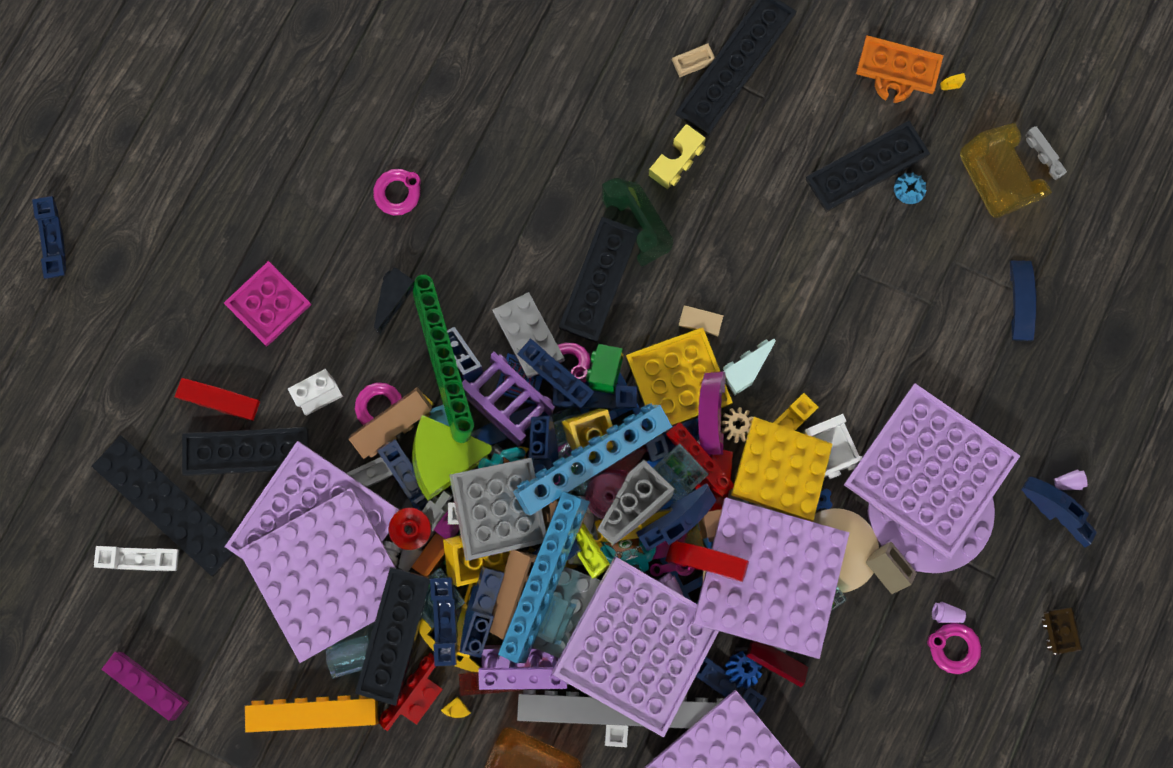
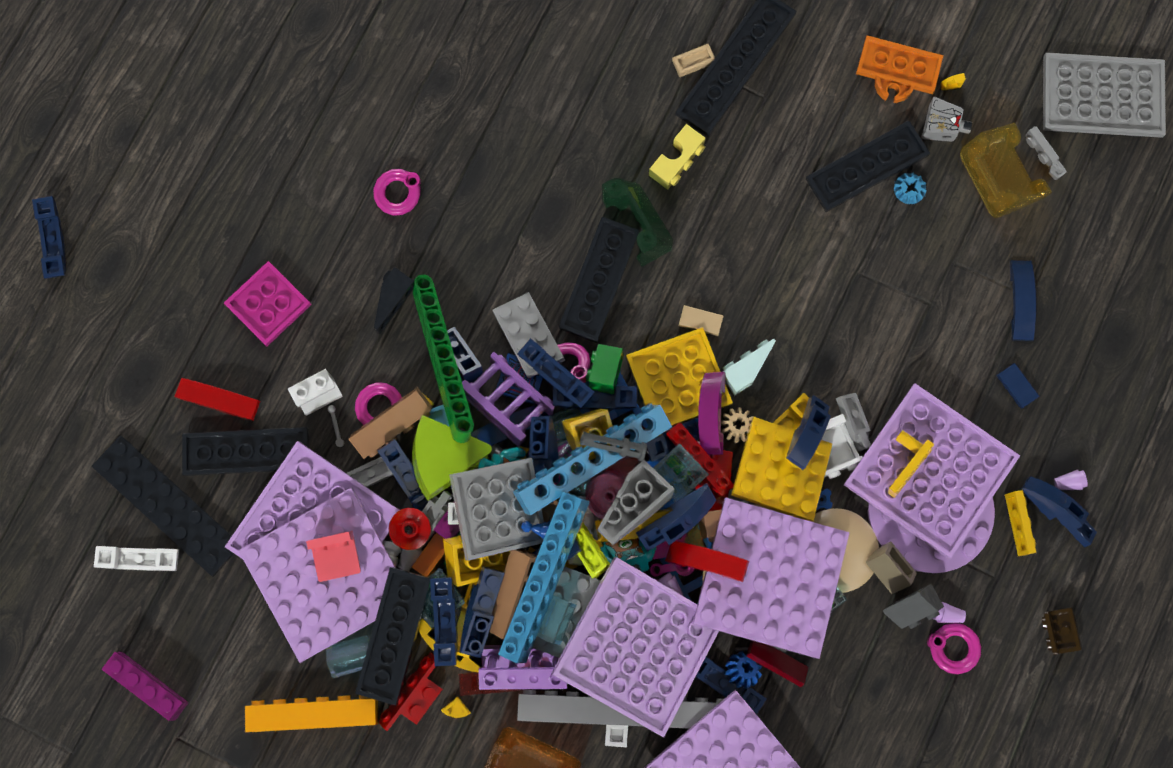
(335, 556): none -> coral bracket
(339, 442): none -> light grey hinge
(539, 529): none -> blue piece
(624, 445): none -> dark grey pin
(809, 433): none -> dark blue slope
(855, 420): none -> light grey hinge
(915, 607): none -> dark grey slope
(921, 452): none -> yellow piece
(944, 121): none -> light grey torso
(1017, 386): none -> dark blue tile
(1020, 523): none -> yellow plate
(1104, 95): none -> light grey plate

